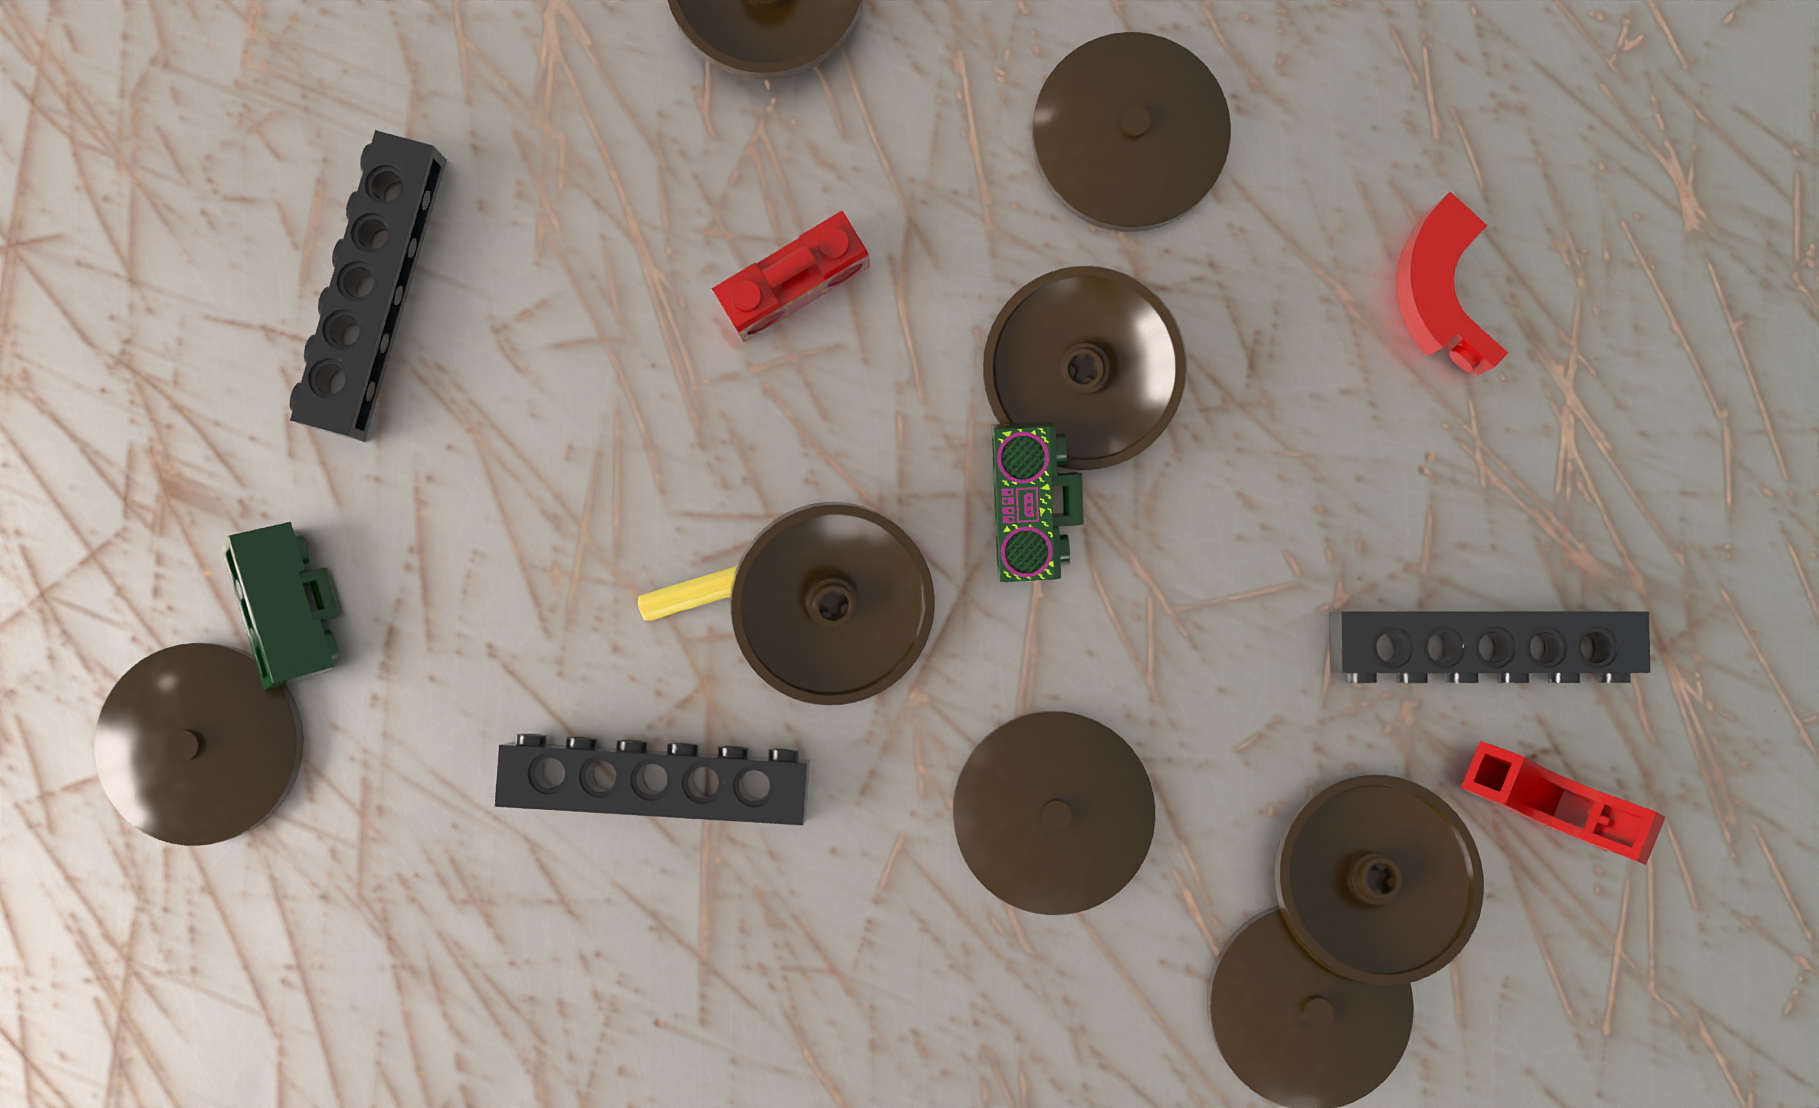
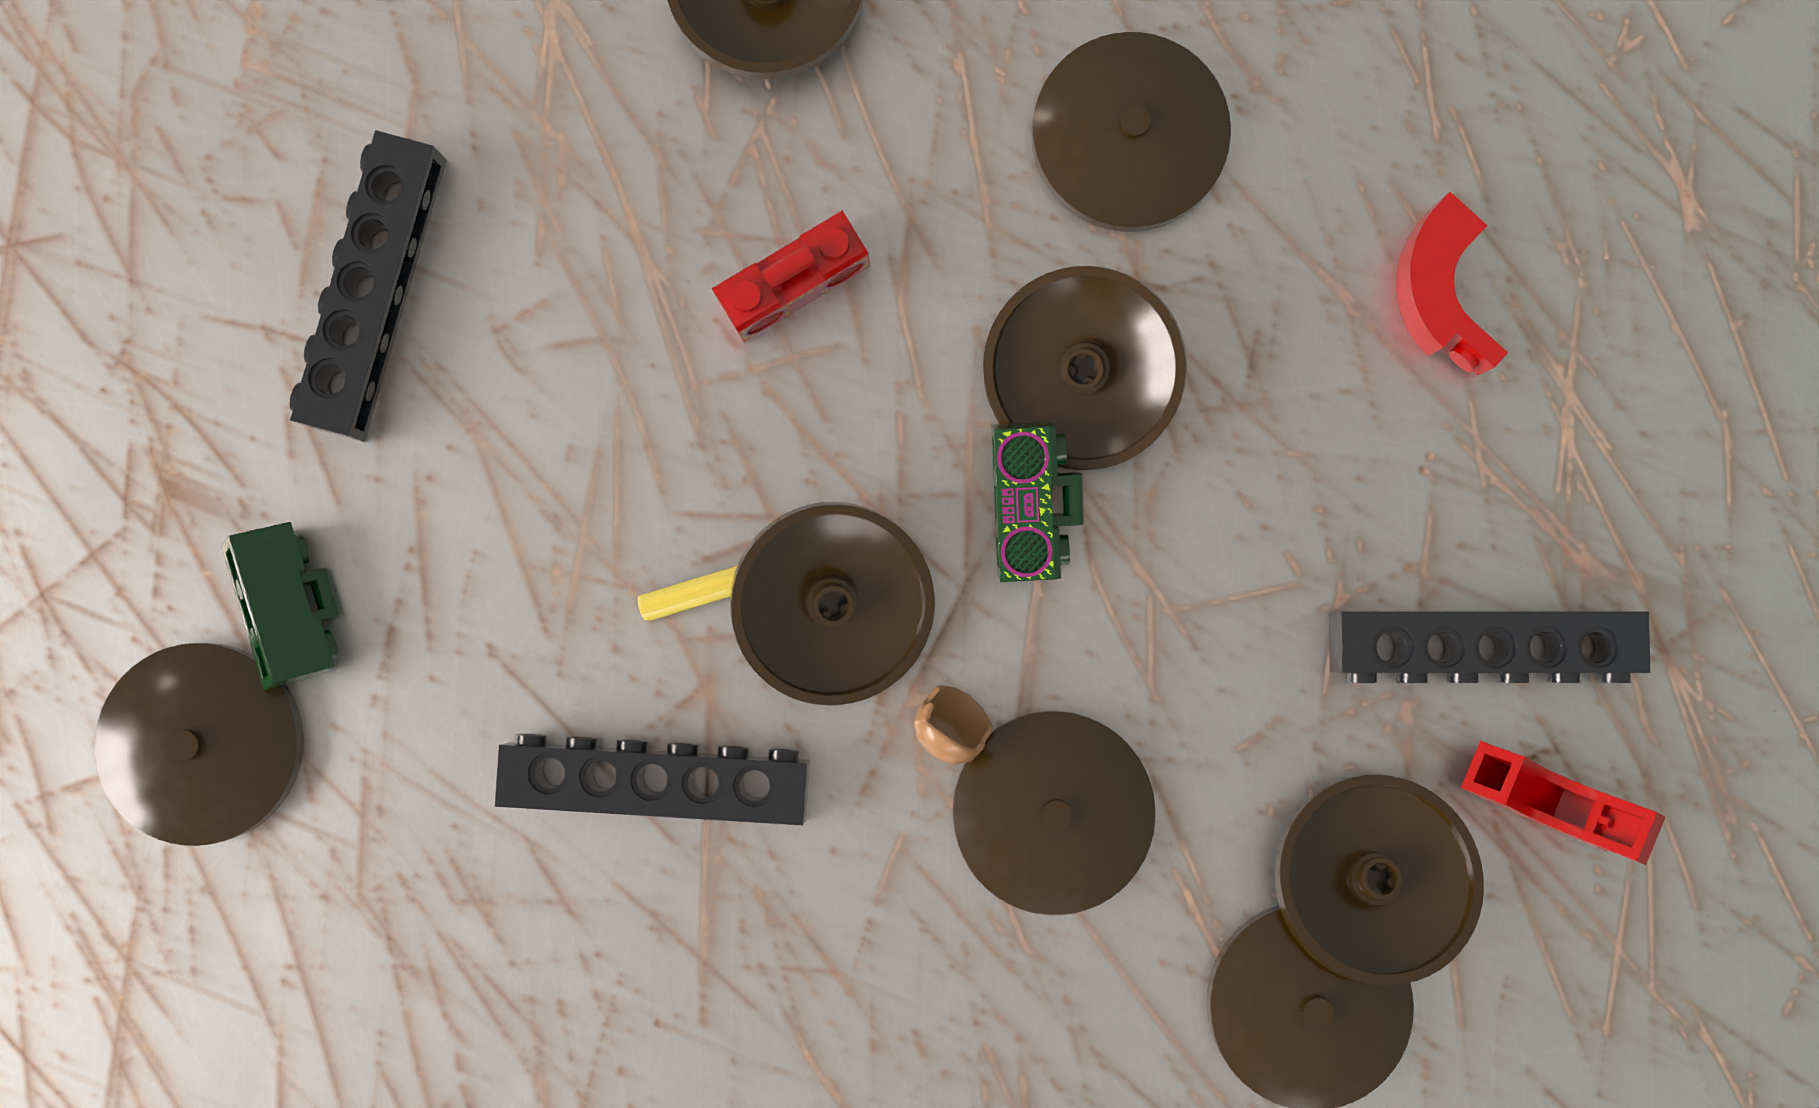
(952, 725): none -> medium nougat hair

